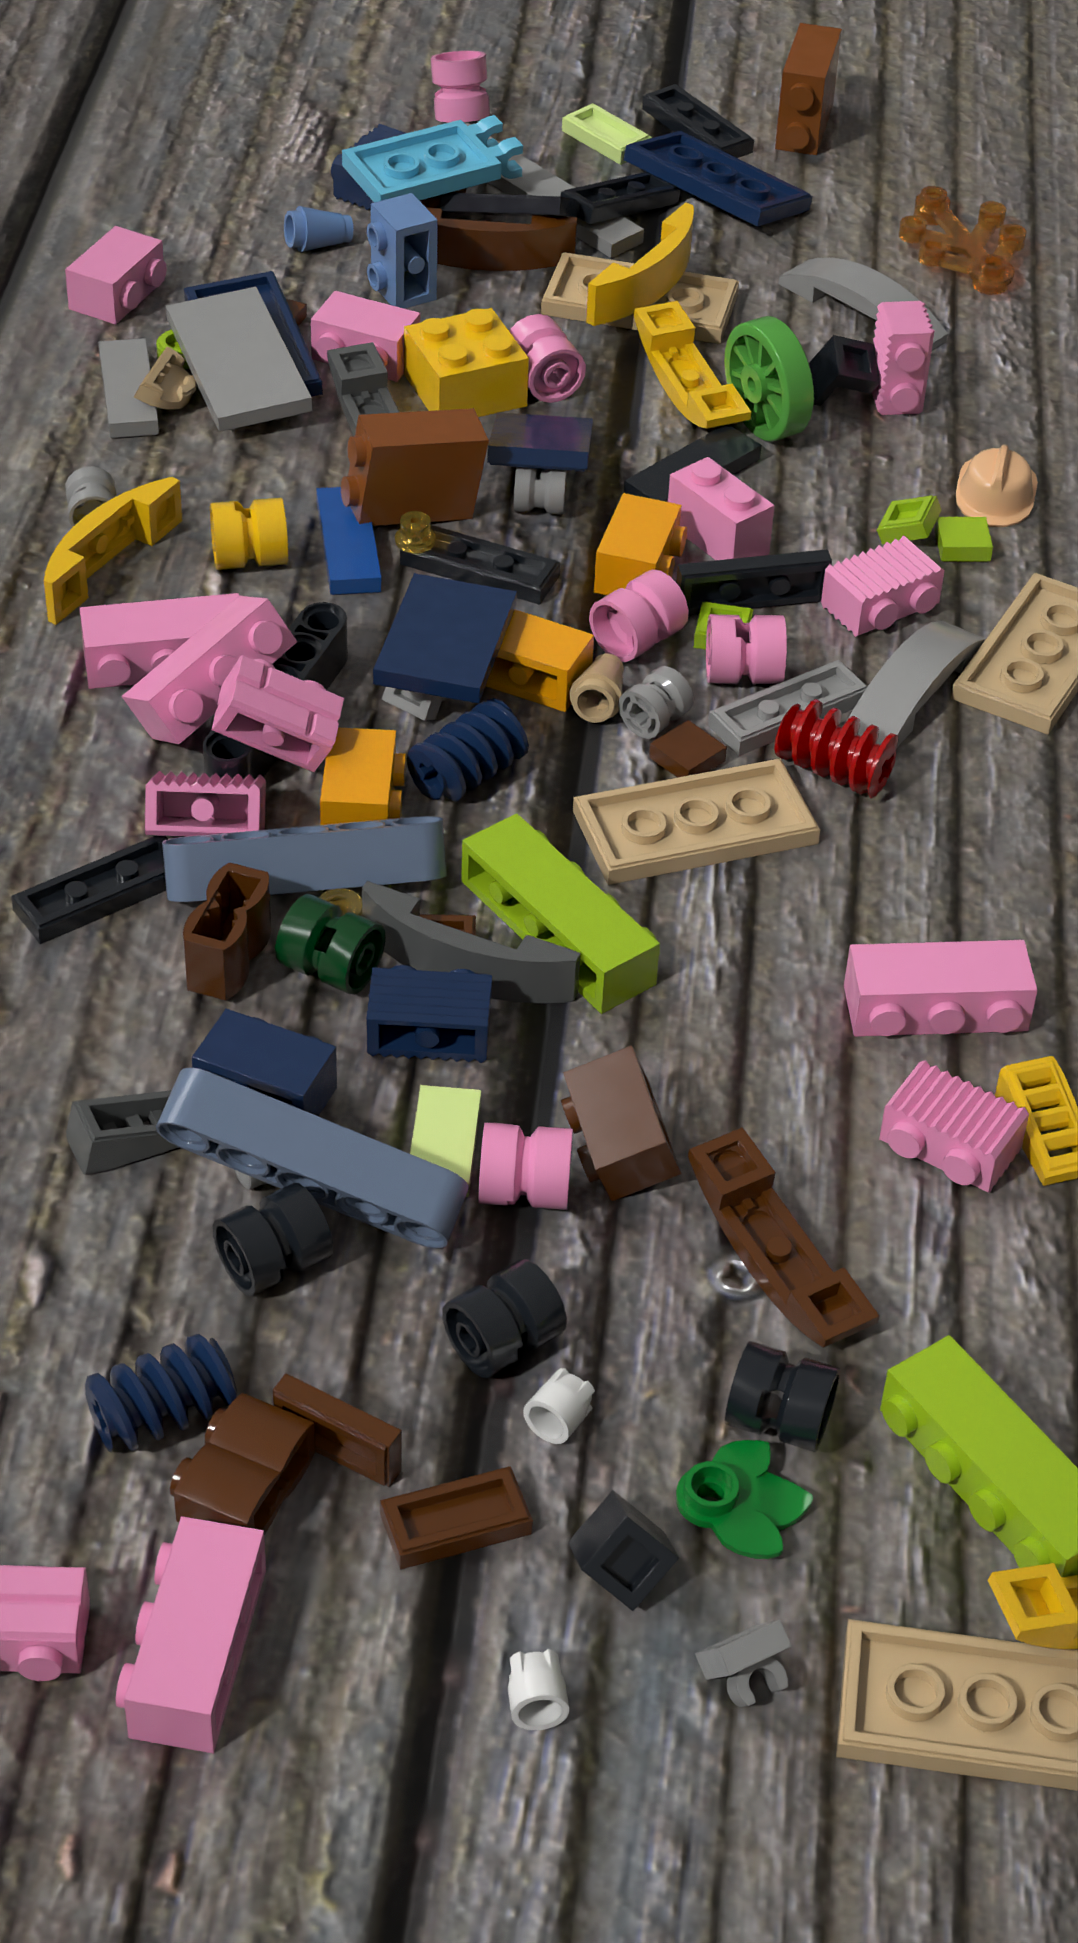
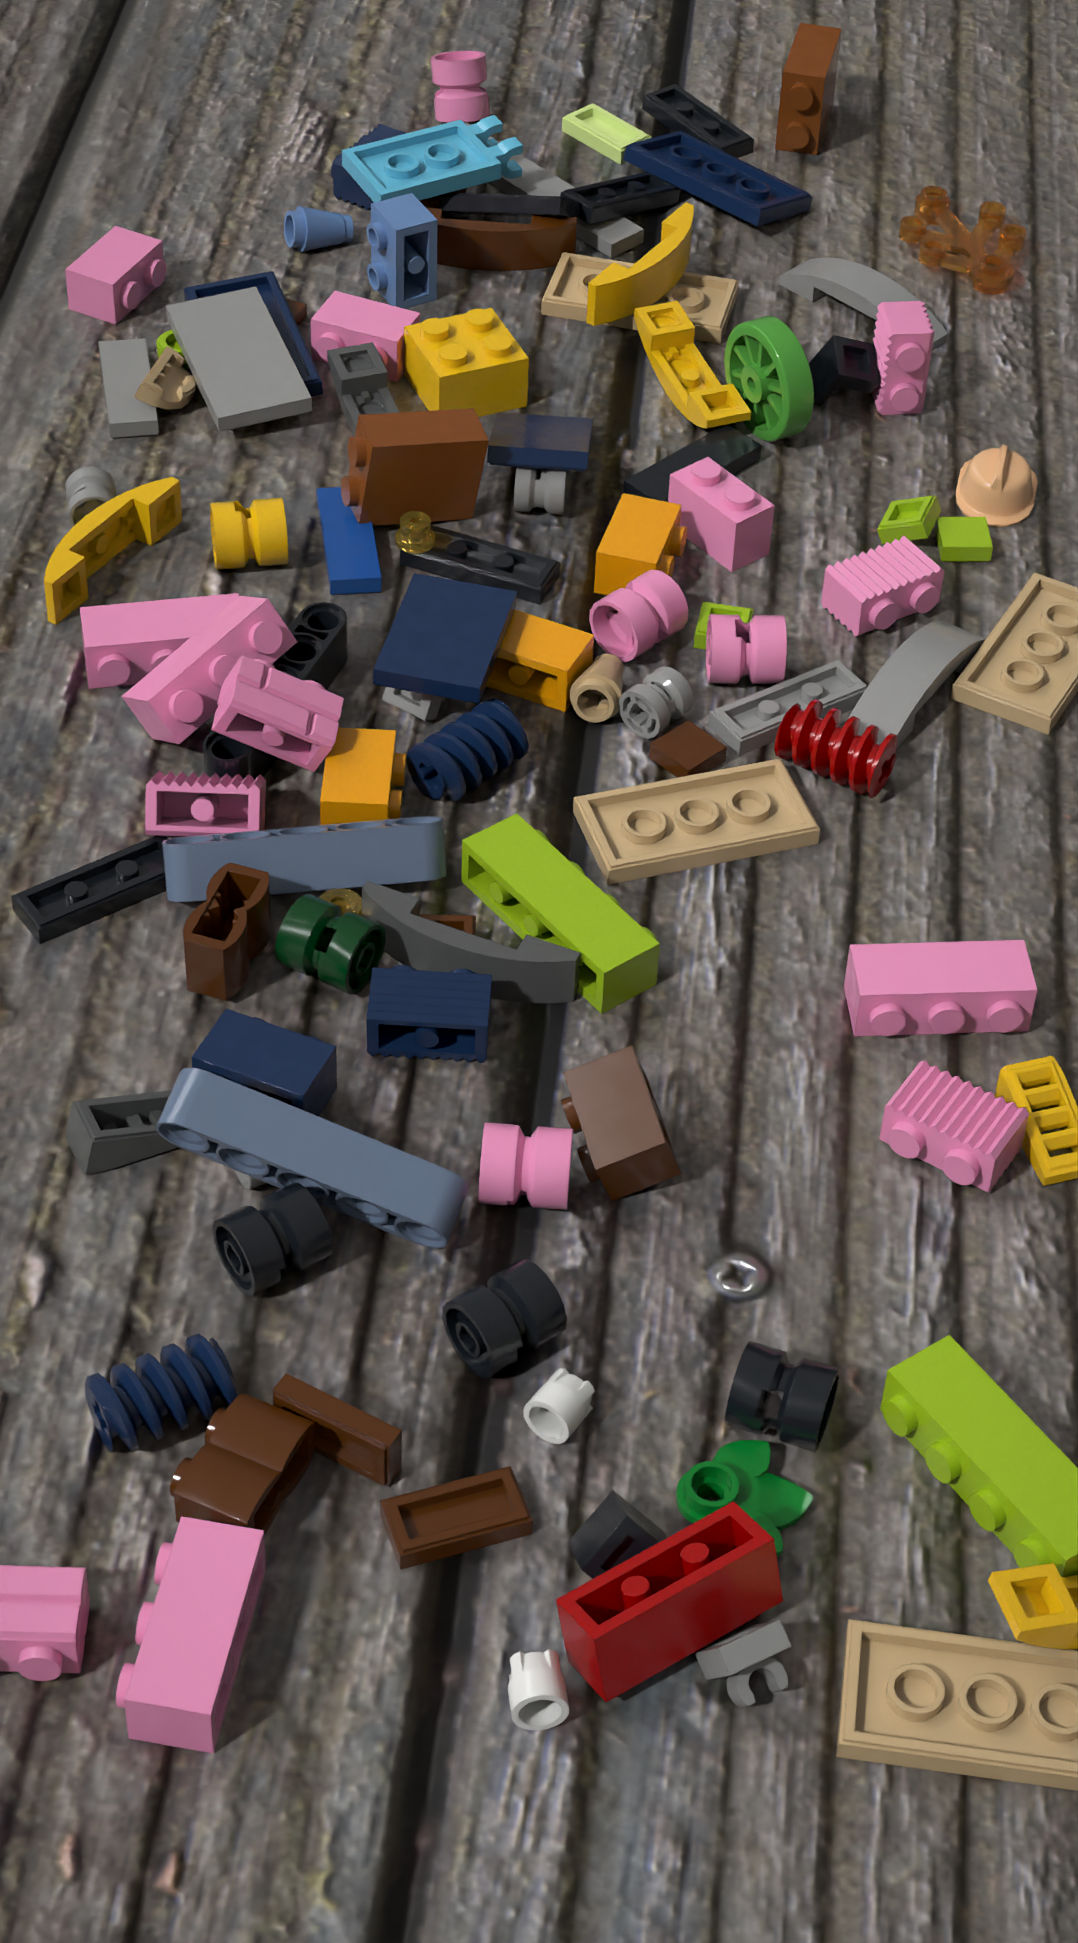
(447, 1128): yellowish green tile -> none
(554, 362): bright pink wheel -> none
(669, 1600): none -> red brick
(755, 580): black tile -> none
(773, 1244): reddish brown slope -> none

